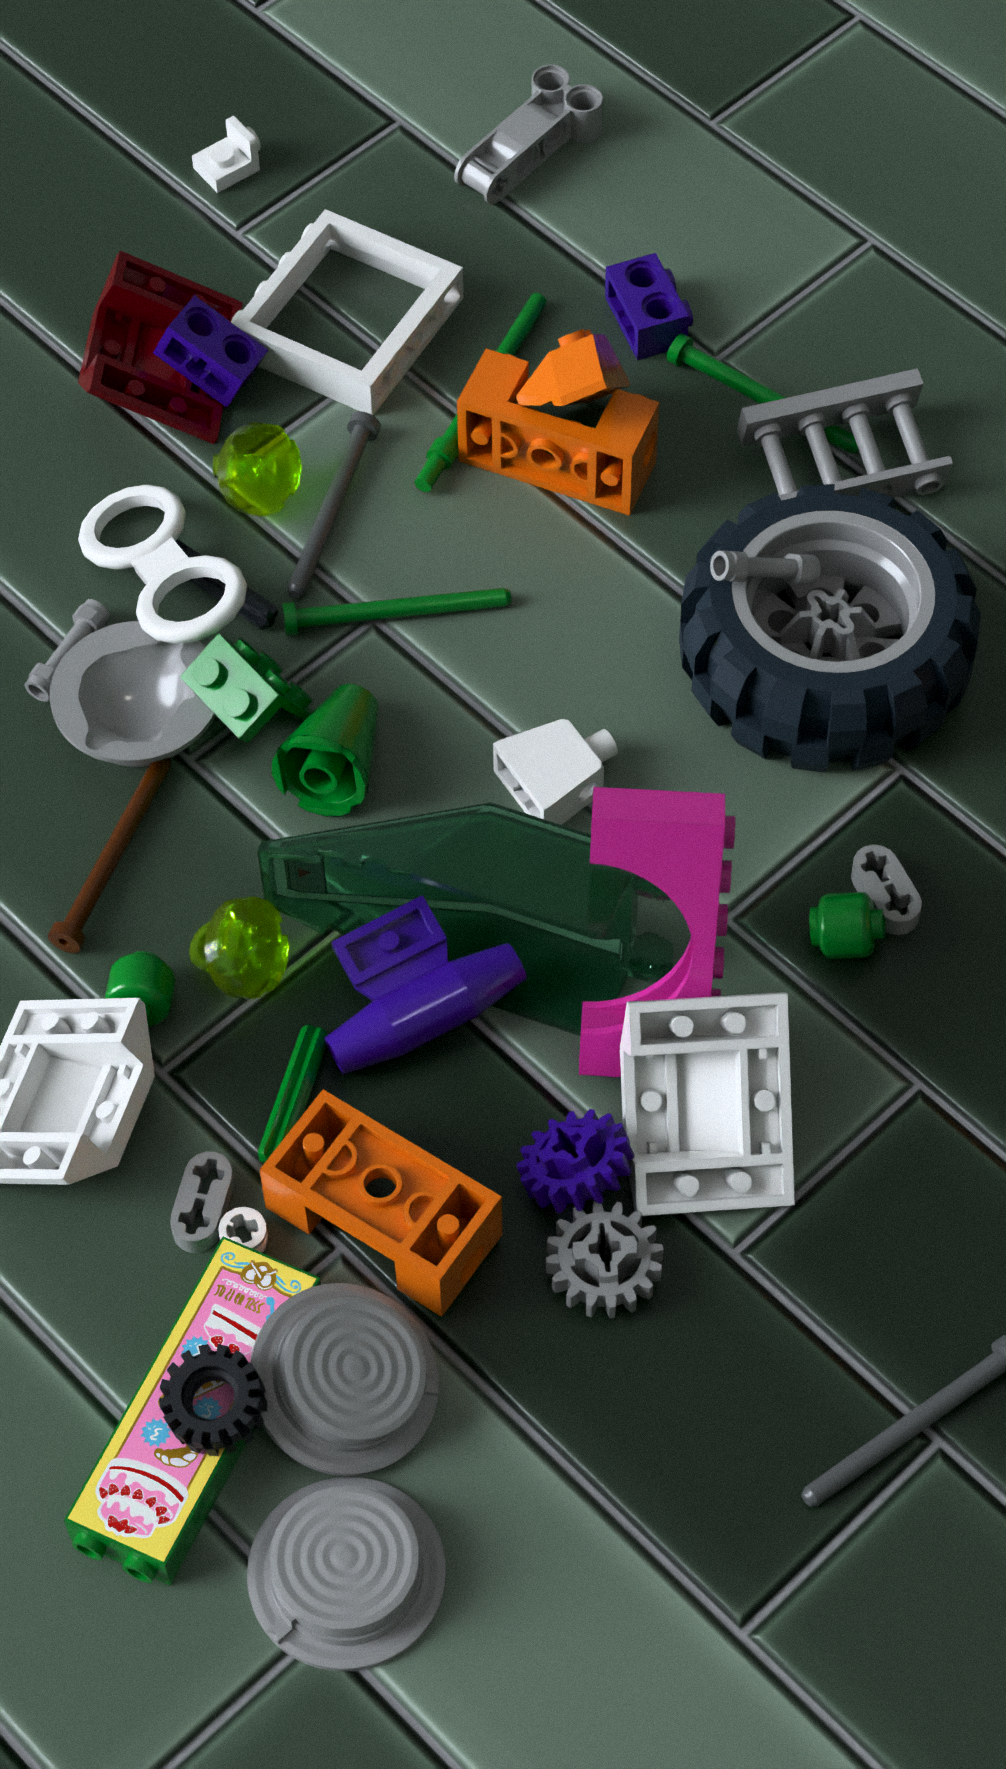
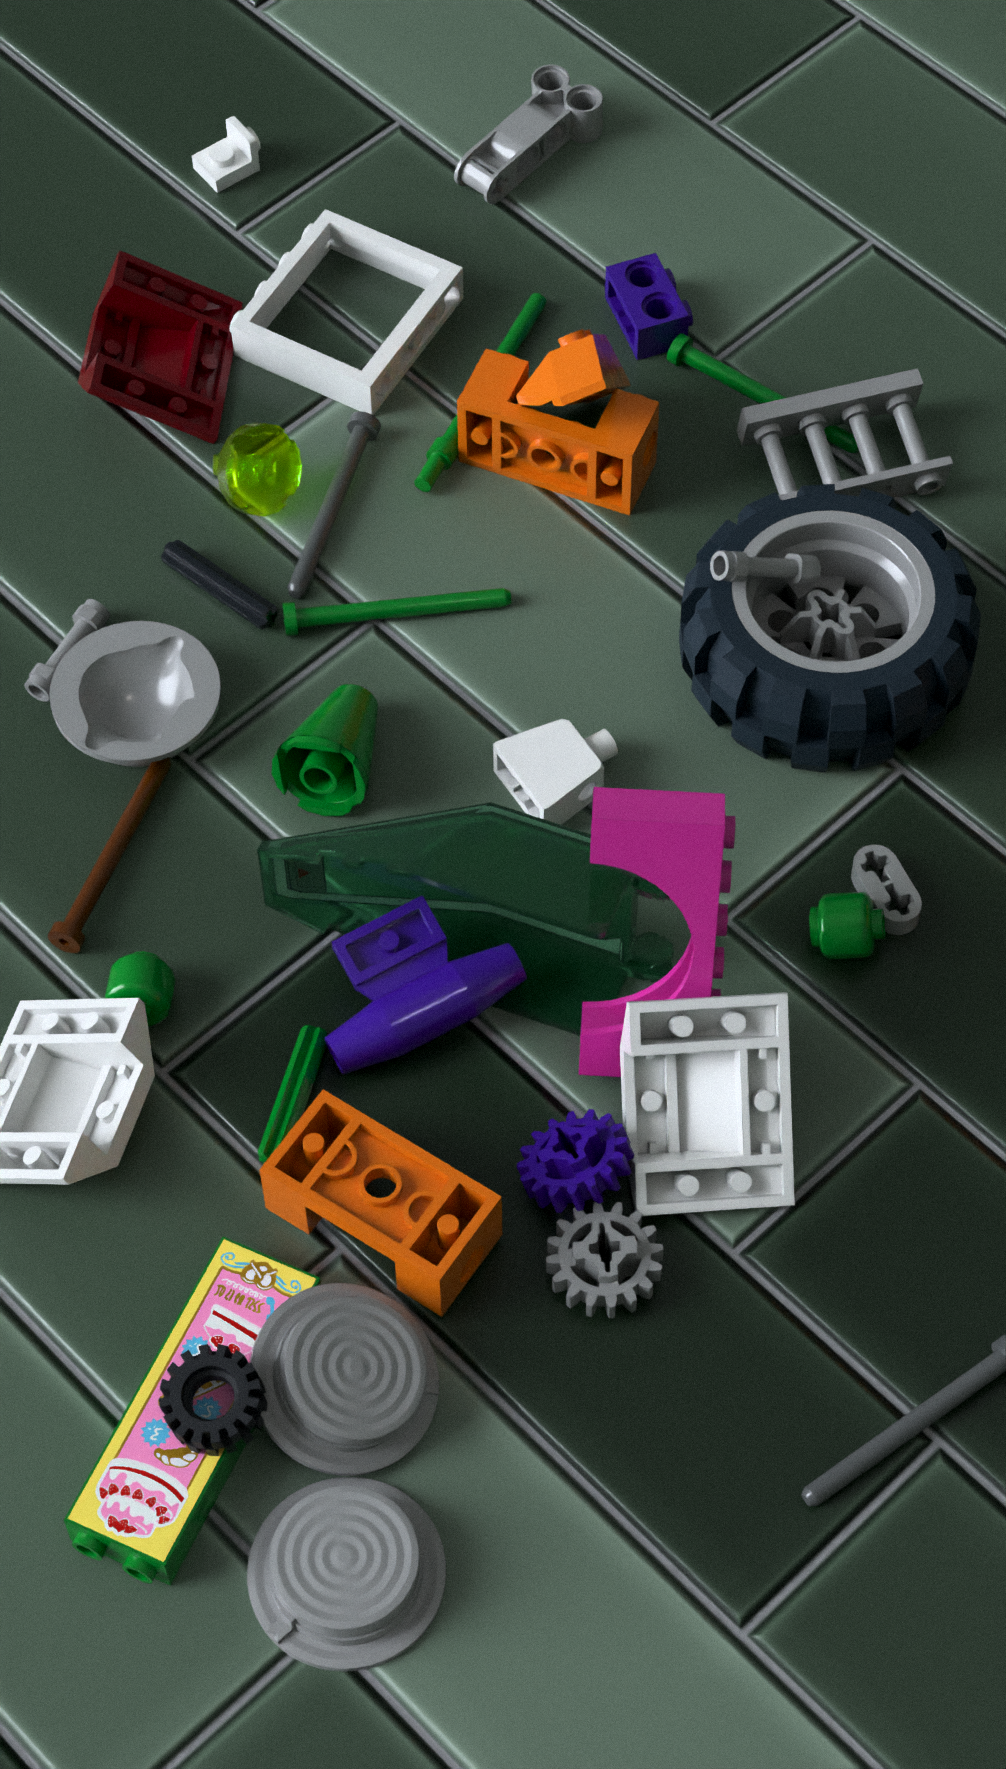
(162, 564): white bar -> none
(191, 1198): light grey beam -> none
(210, 351): dark purple brick -> none
(242, 947): clear neon green tile -> none
(243, 686): bracket -> none
(251, 1220): white bush -> none

